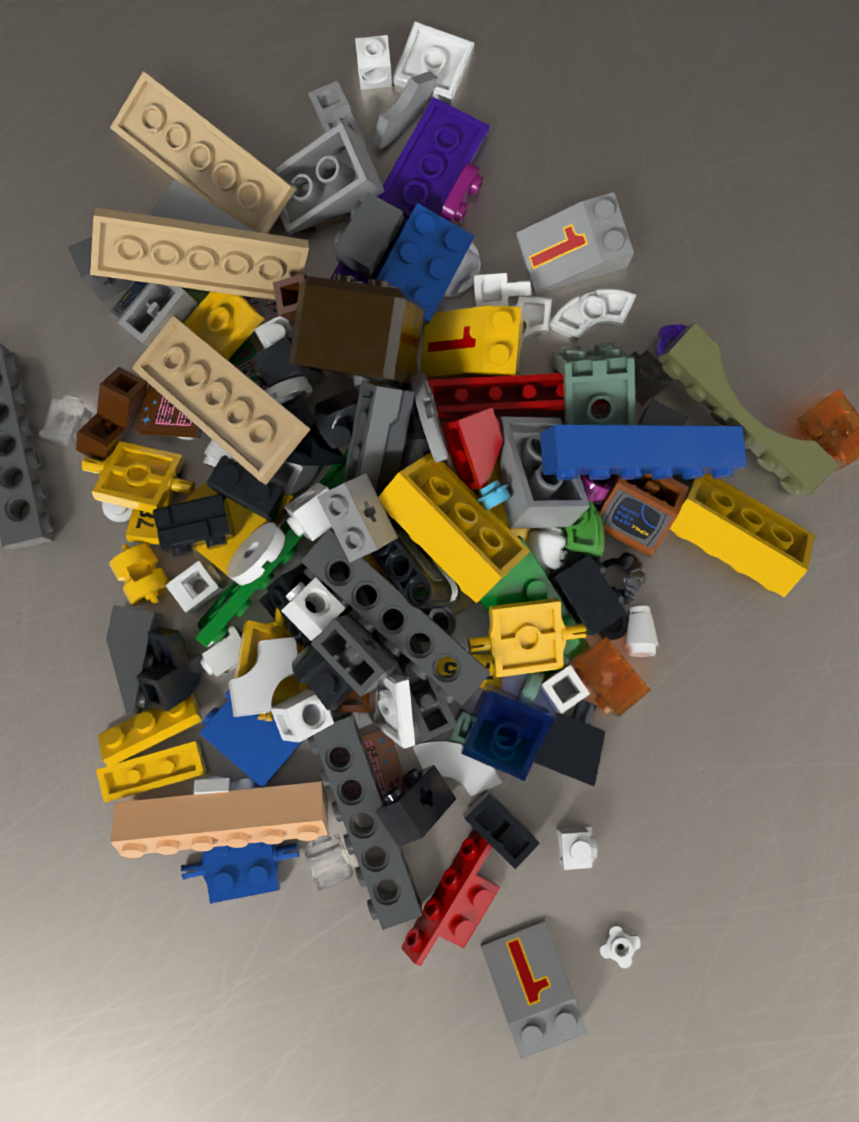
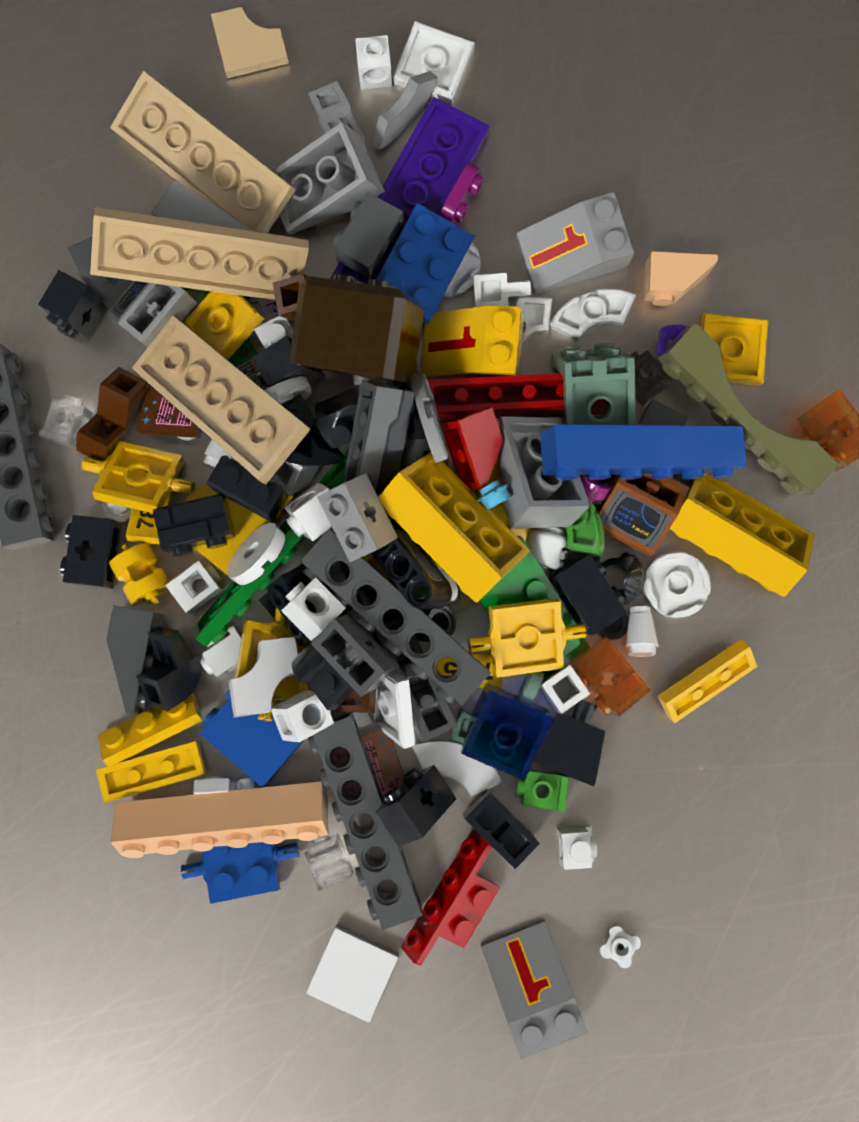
(72, 306): none -> black brick
(84, 535): none -> black brick
(246, 46): none -> tan tile
(352, 974): none -> white tile
(557, 790): none -> bright green brick
(674, 274): none -> light nougat slope
(676, 584): none -> white tile
(707, 680): none -> yellow plate
(741, 346): none -> yellow tile

